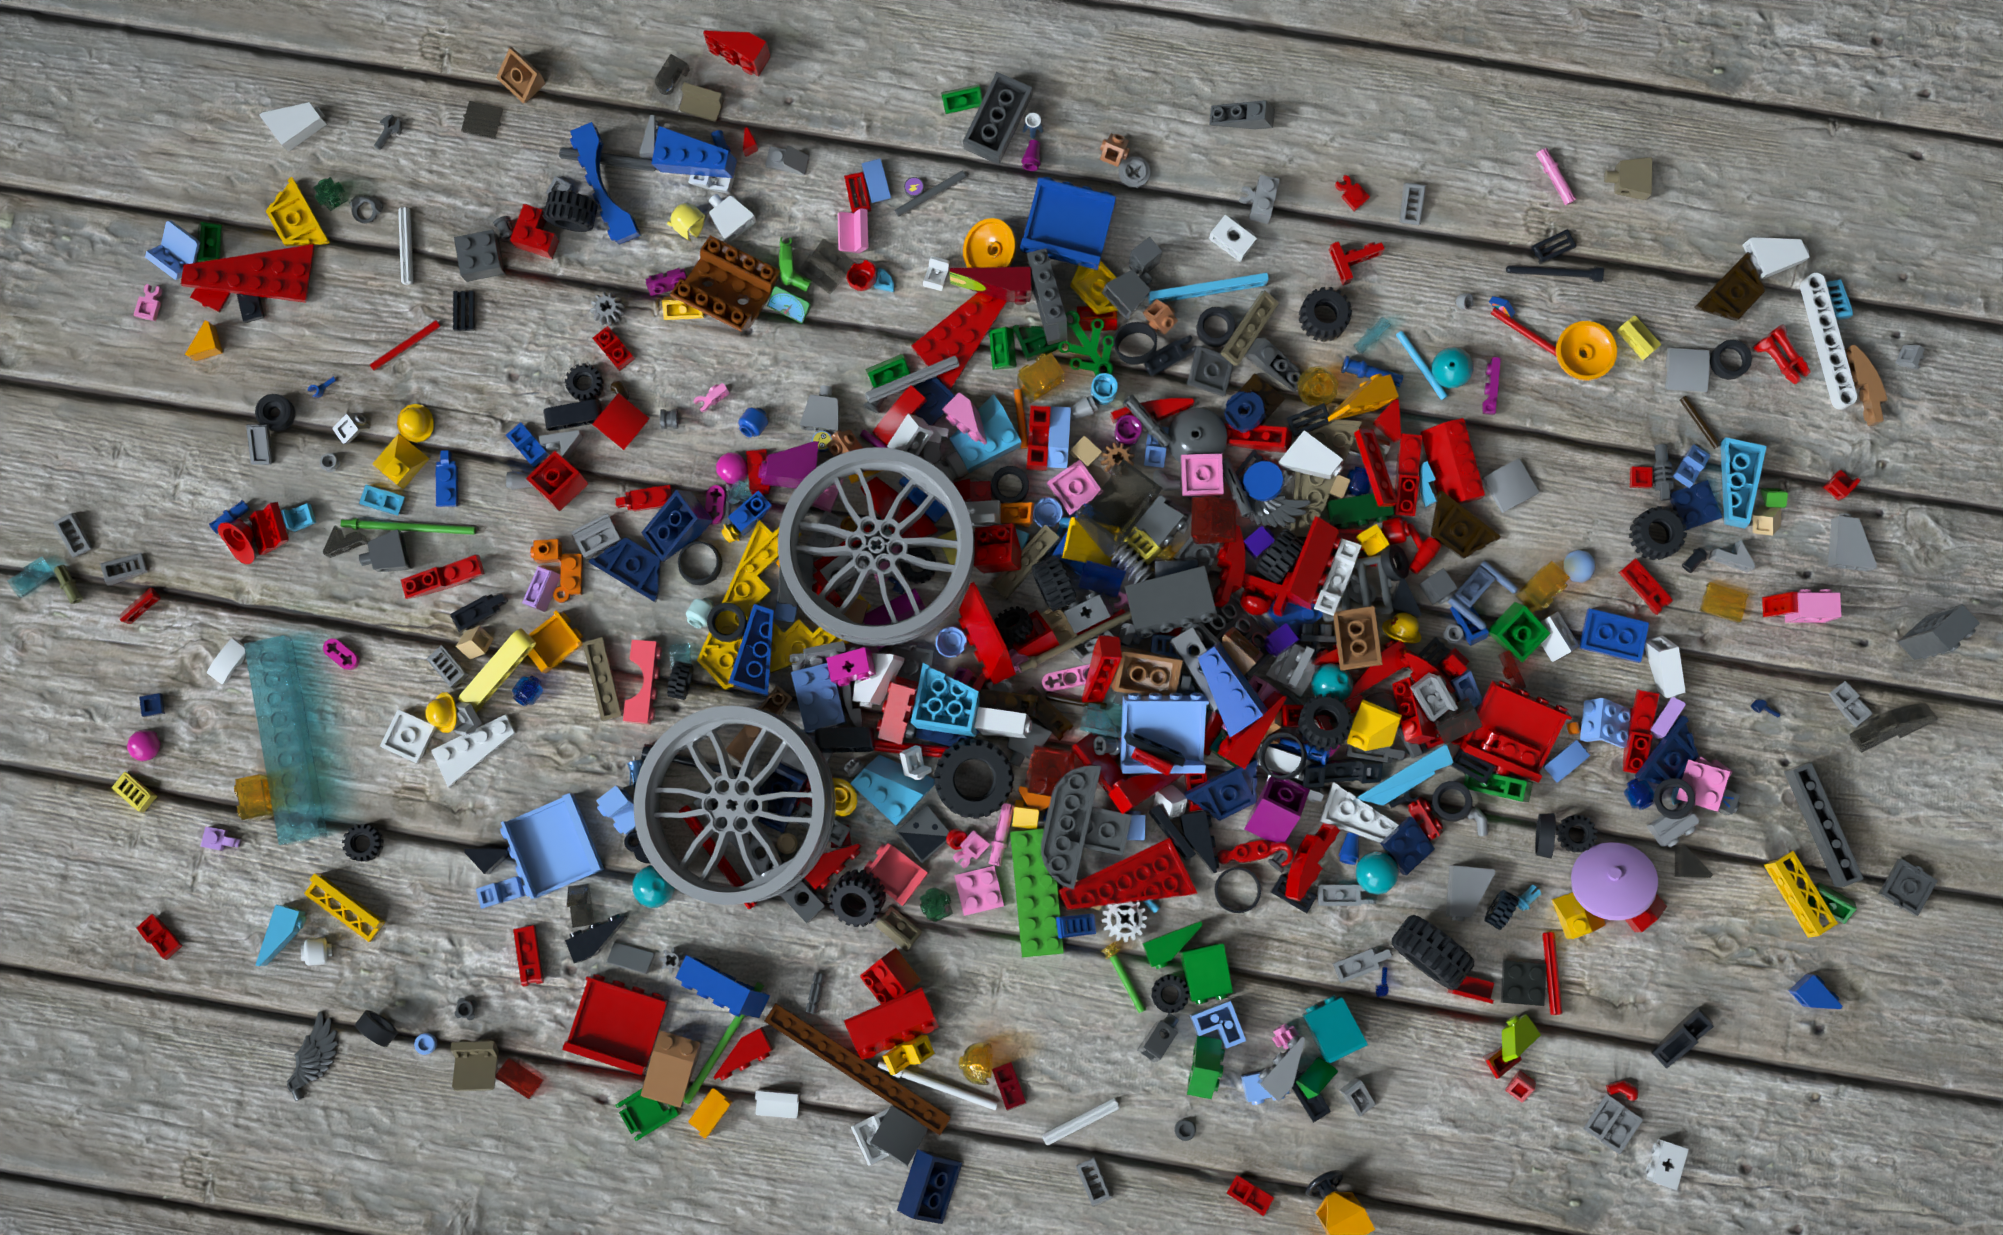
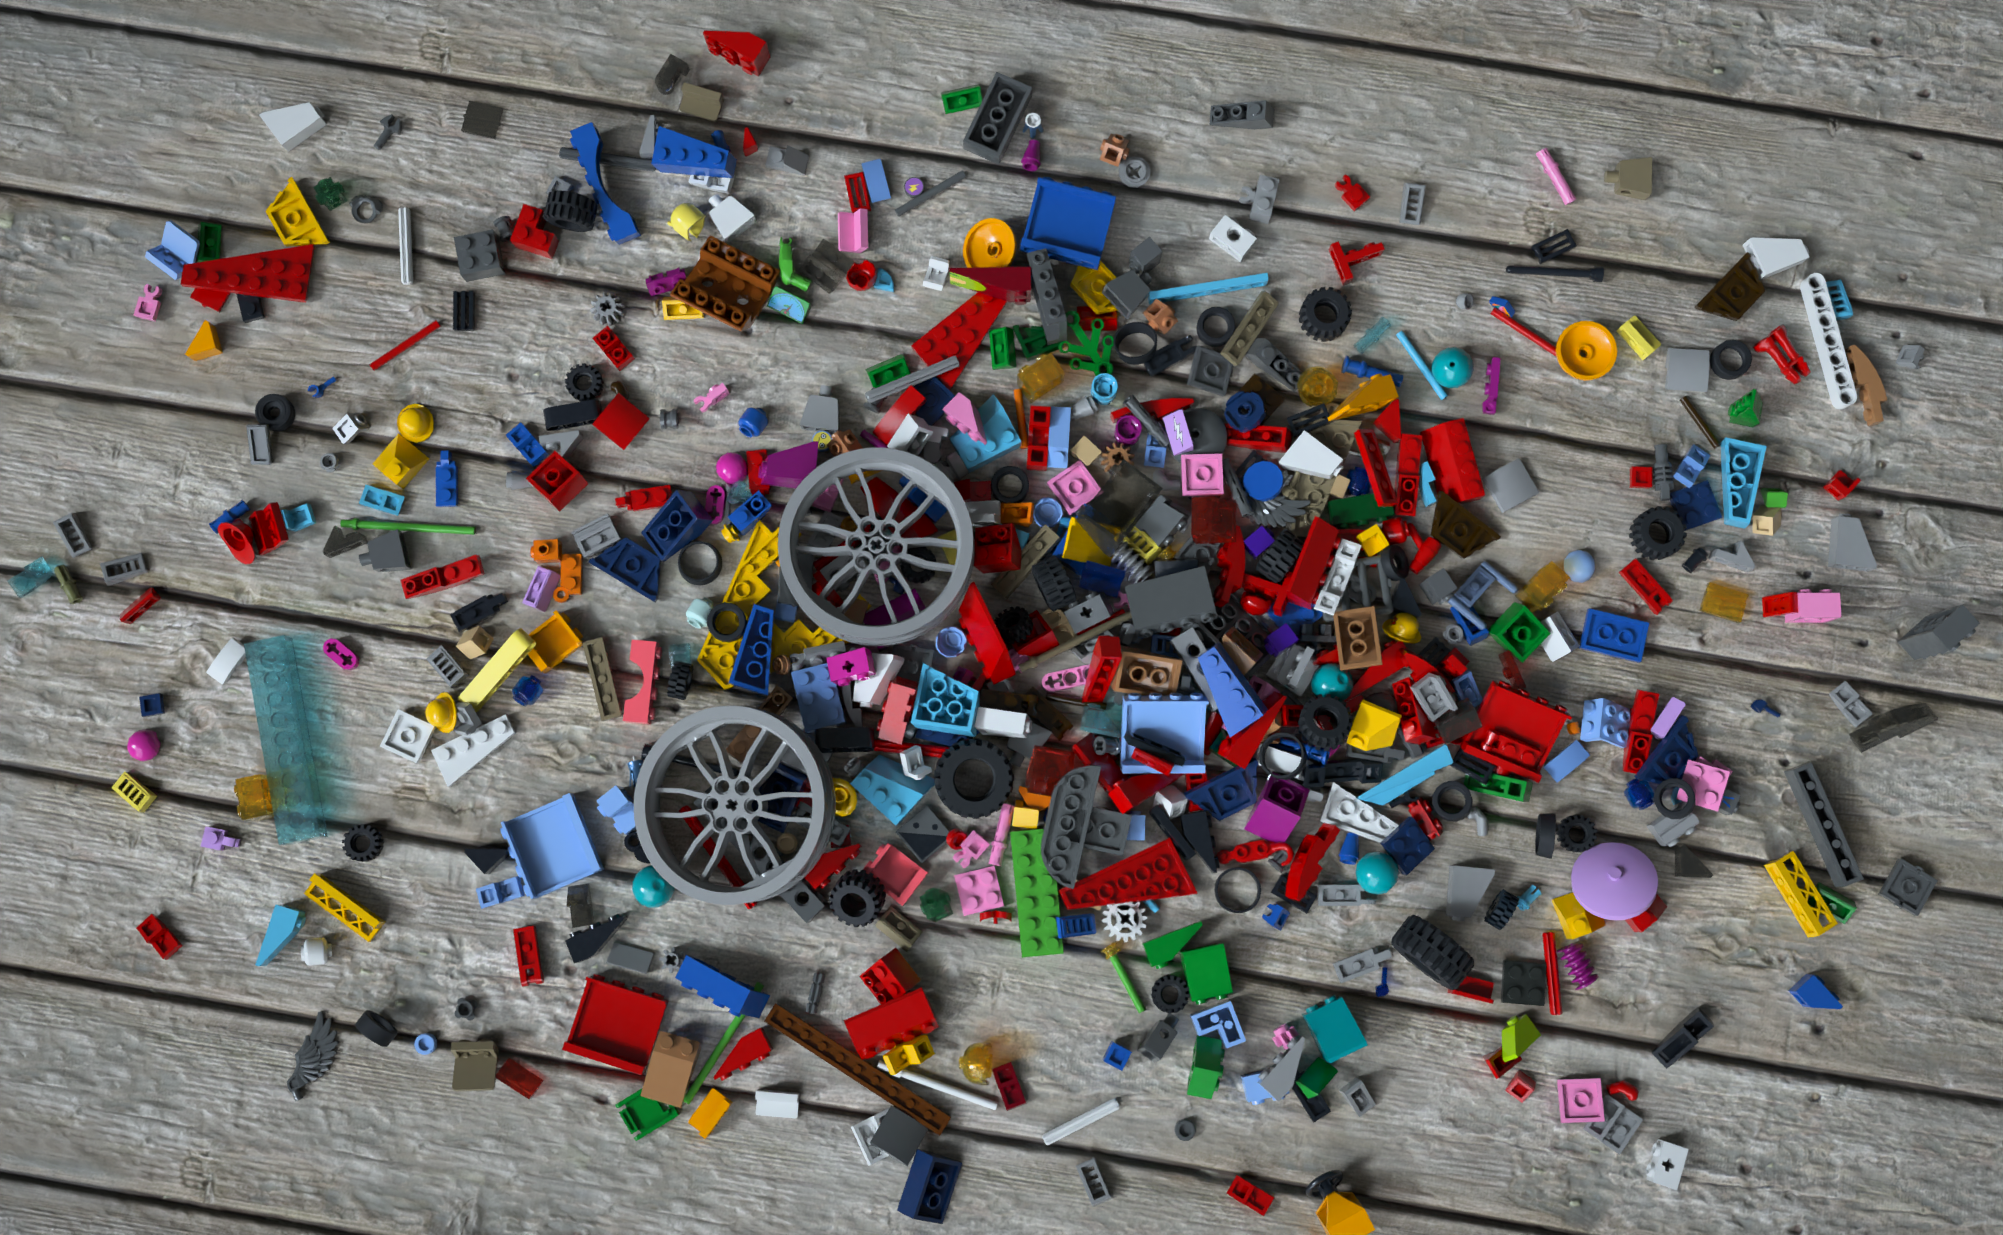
(520, 76): medium nougat slope -> none
(781, 664): none -> medium nougat plate
(995, 914): none -> red piece
(1117, 1055): none -> blue brick
(1178, 432): none -> lavender slope
(1278, 916): none -> blue tile
(1289, 490): none -> dark tan hand
(1578, 964): none -> magenta piece
(1580, 1100): none -> bright pink plate
(1665, 666): white slope -> none
(1746, 410): none -> green slope

